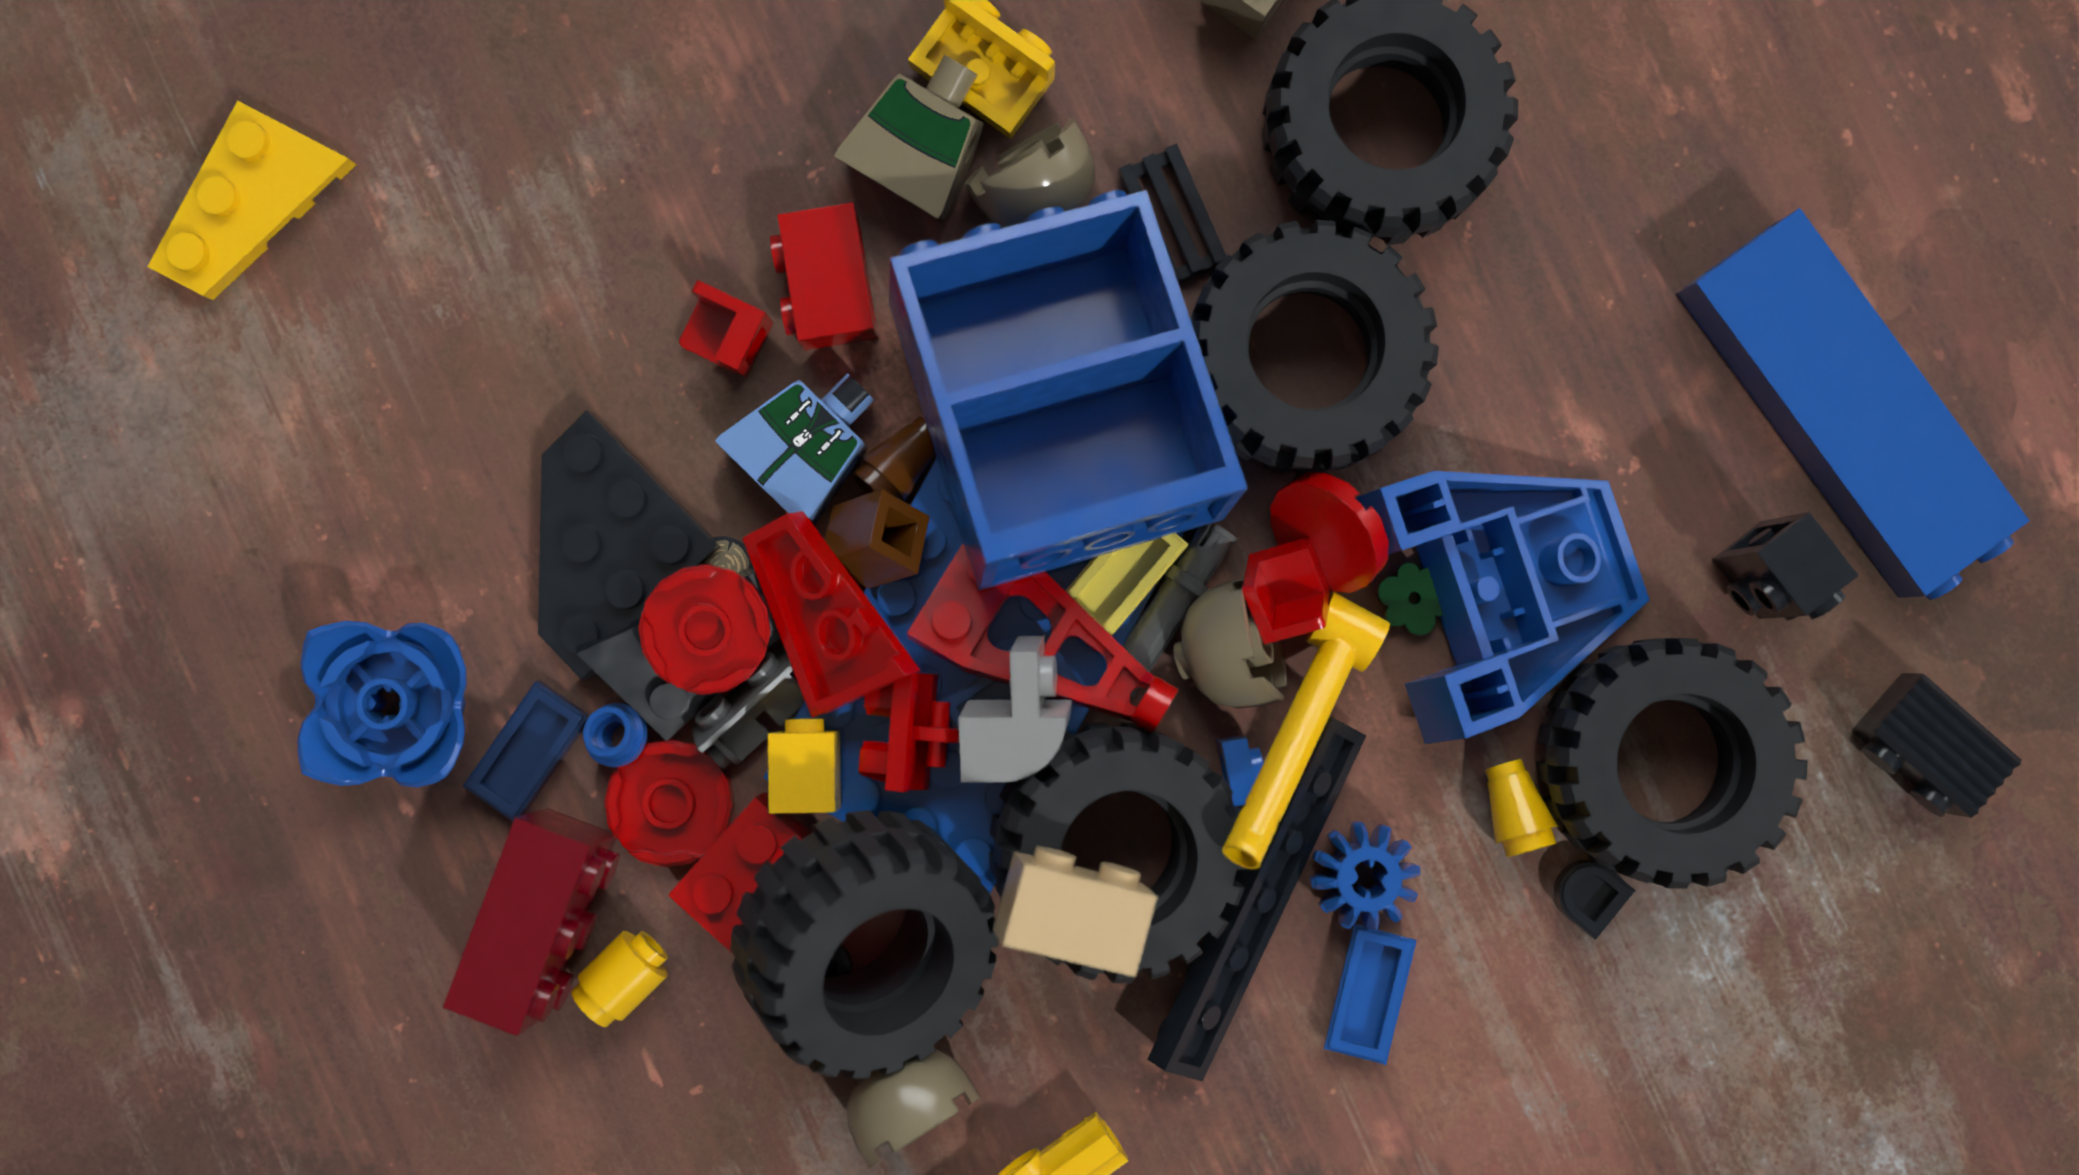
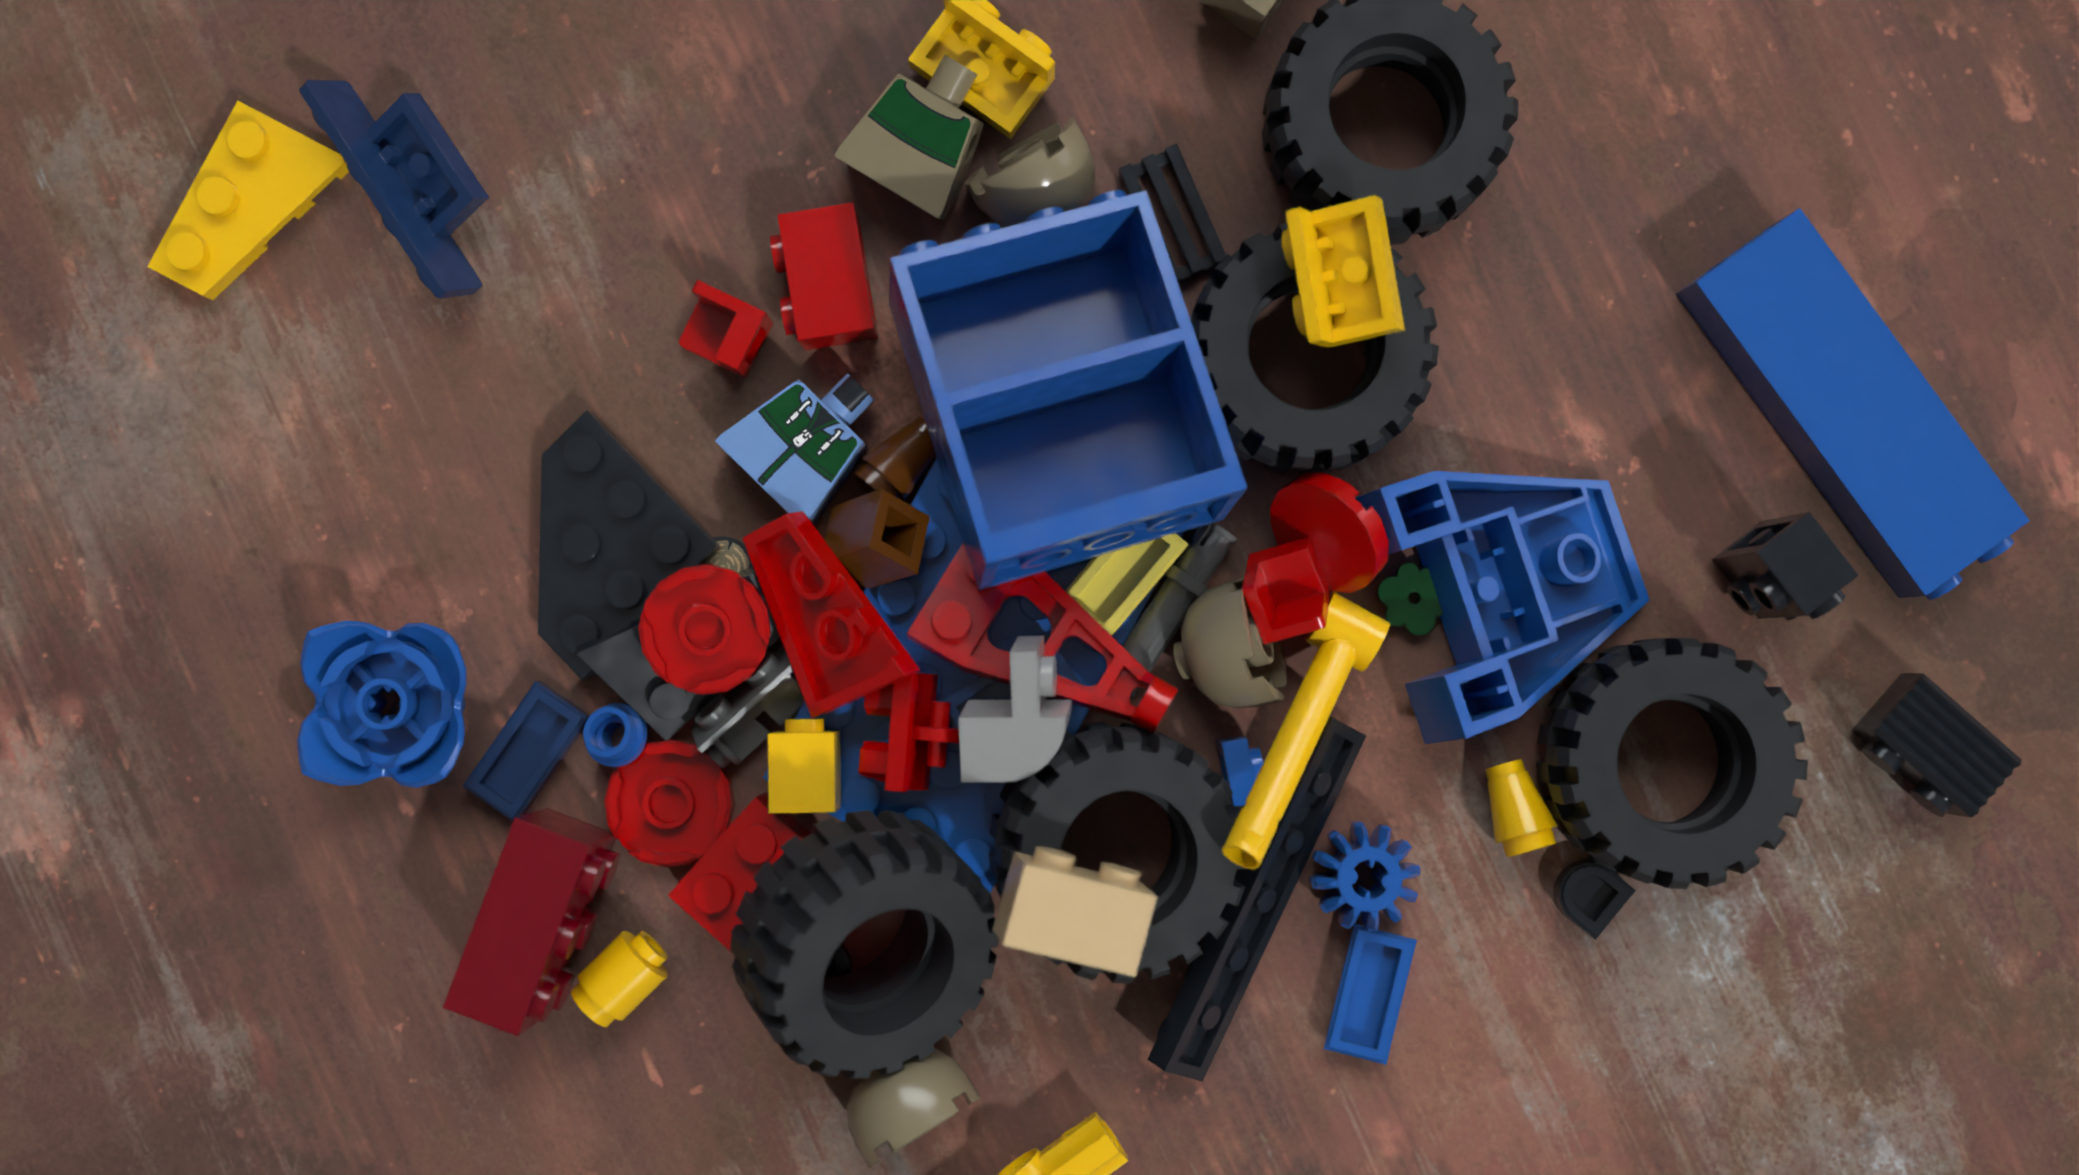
(409, 176): none -> dark blue bracket
(1343, 272): none -> yellow bracket

